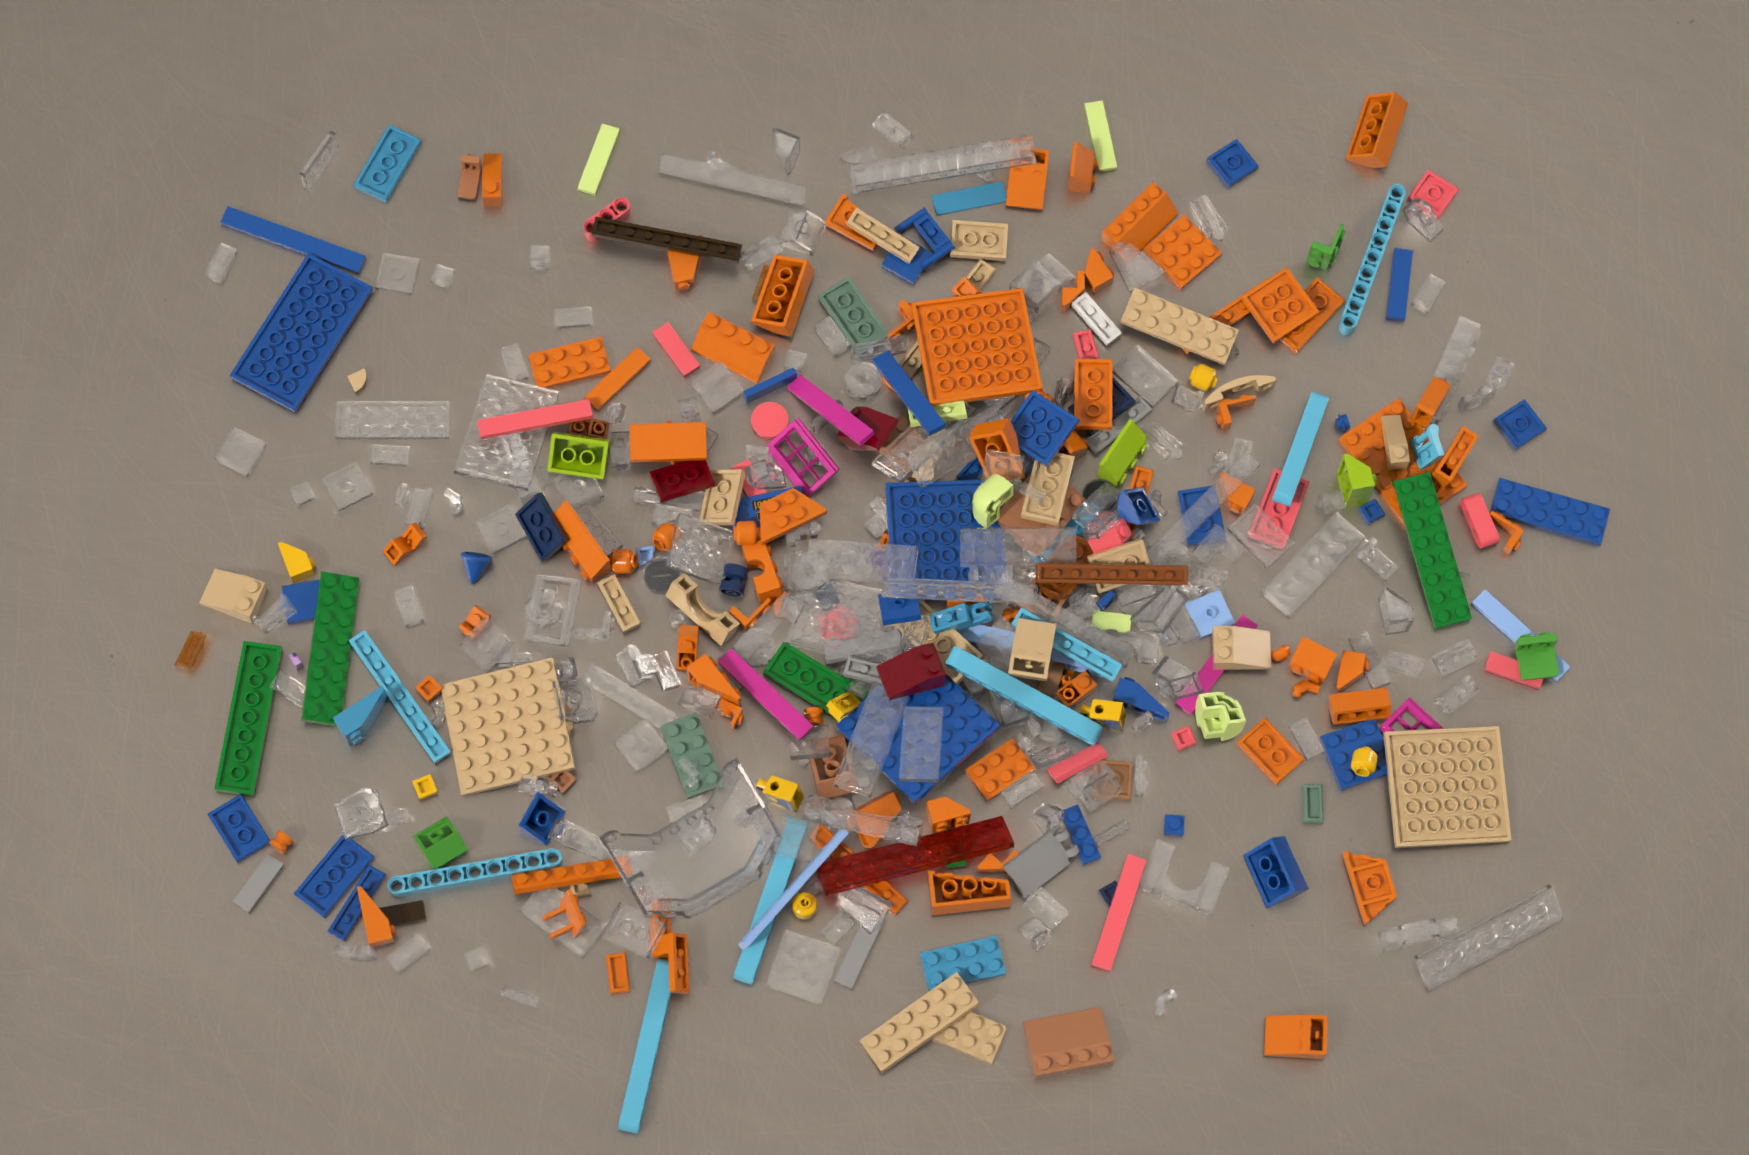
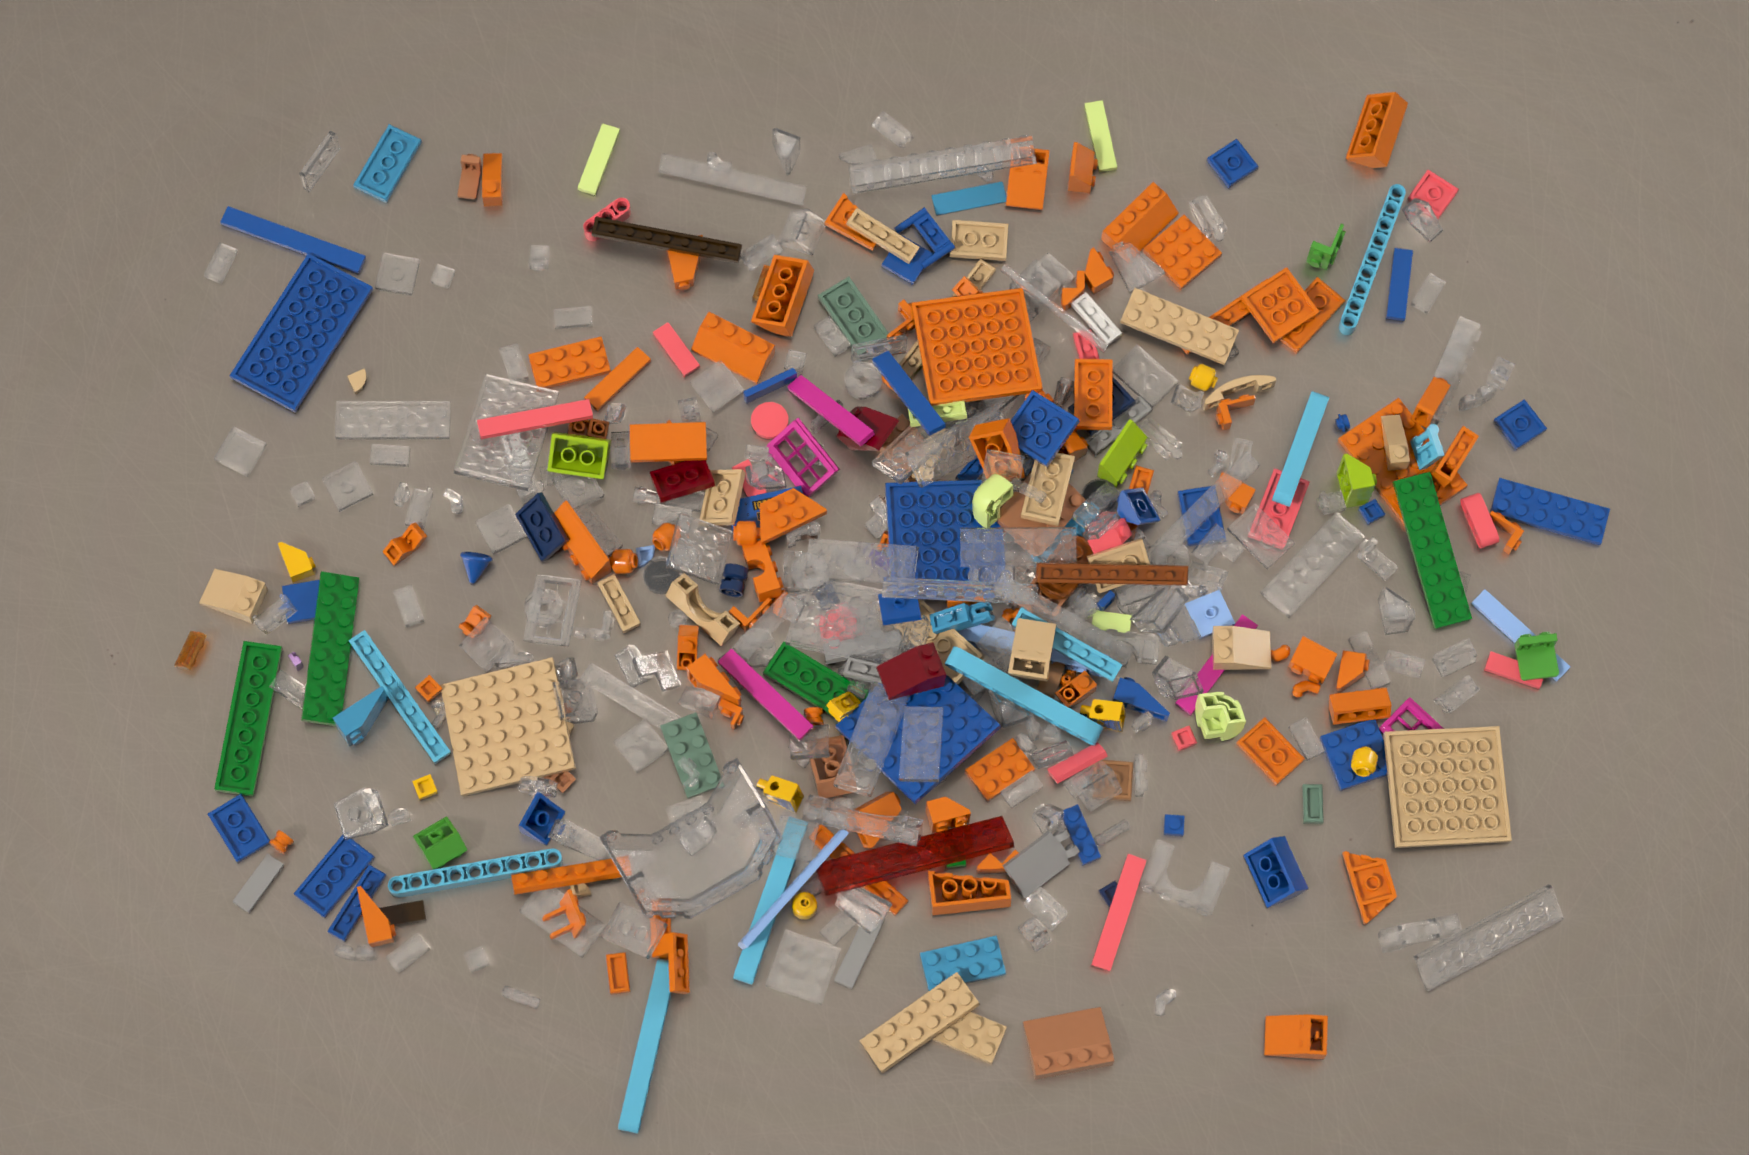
(1053, 307): none -> clear piece

